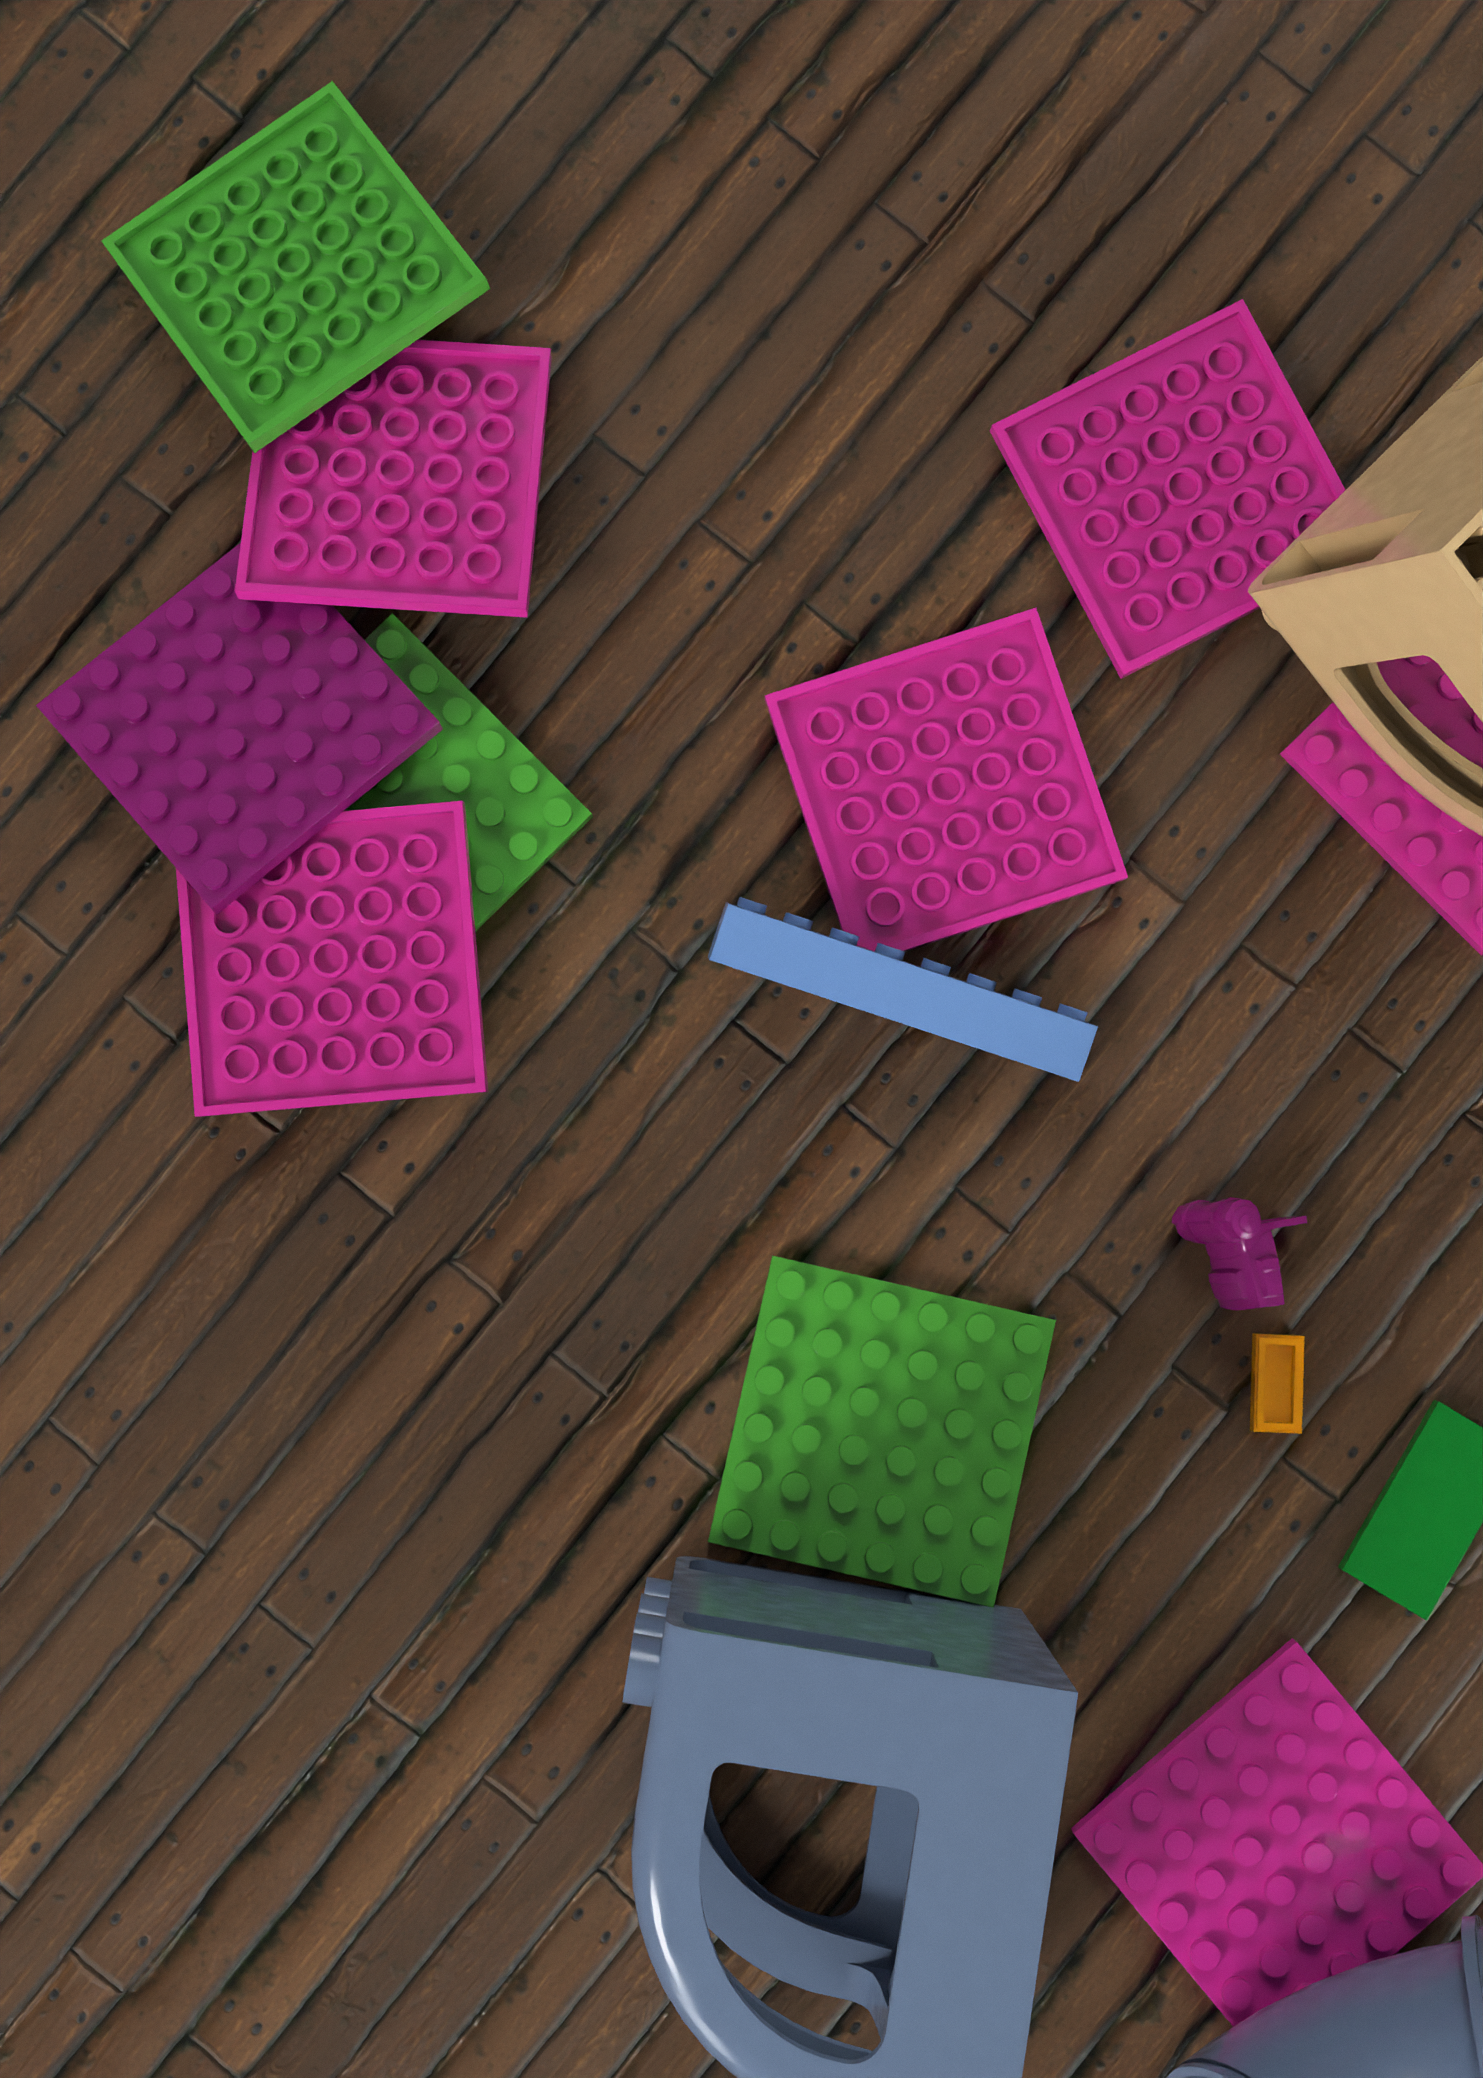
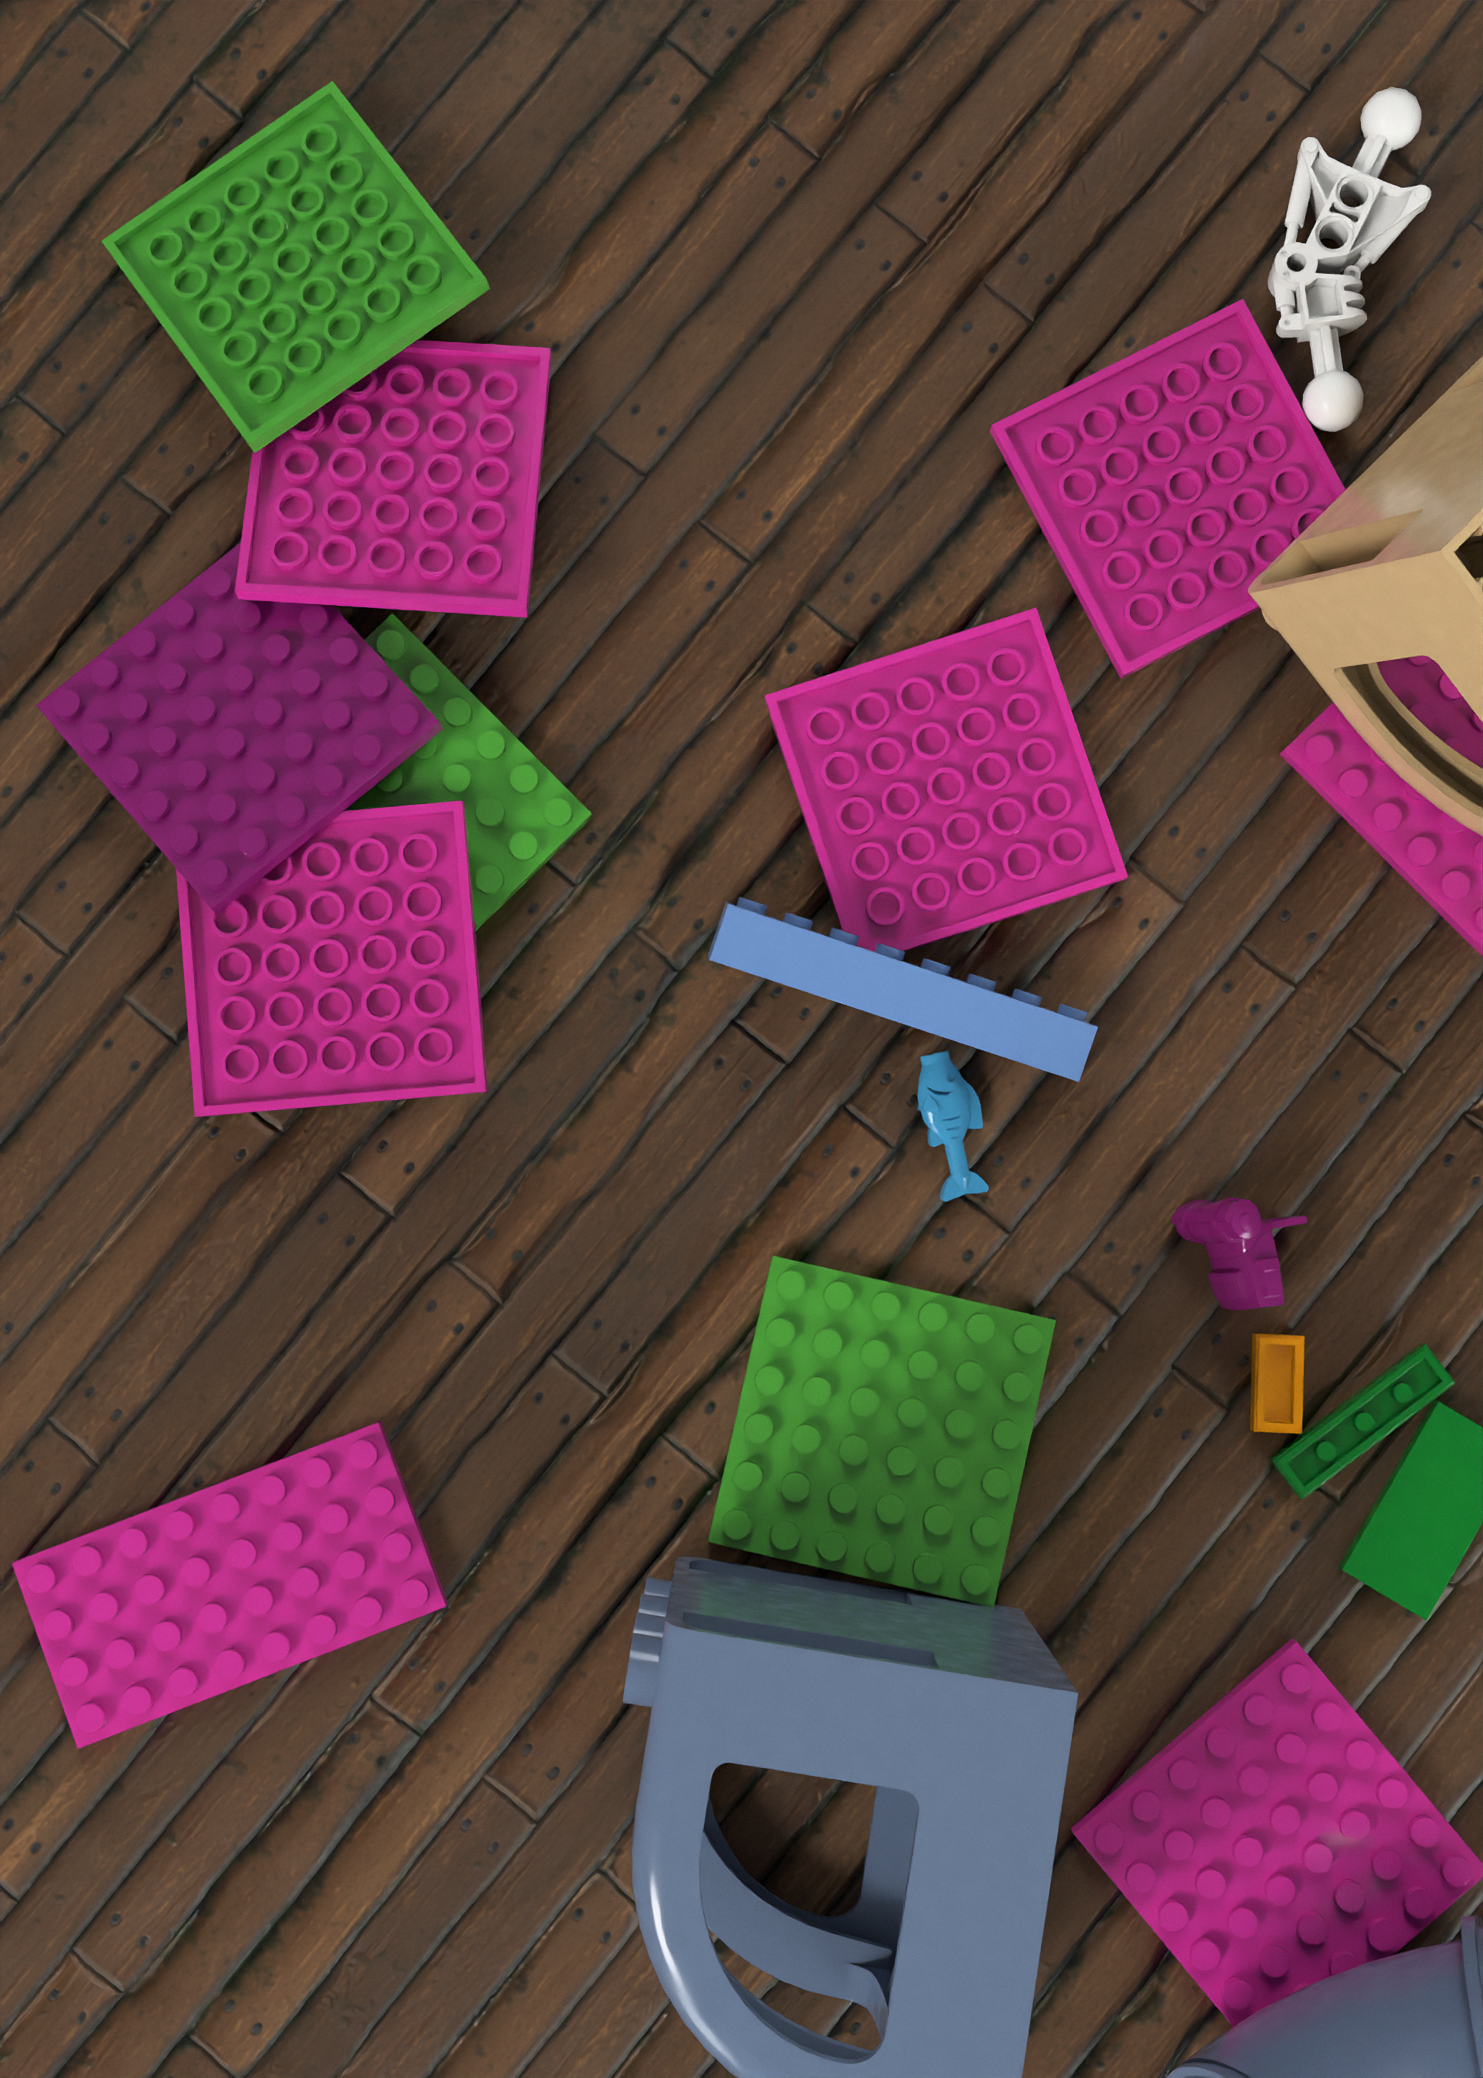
(229, 1584): none -> dark pink plate
(948, 1110): none -> dark azure animal
(1308, 274): none -> white piece
(1362, 1421): none -> green tile

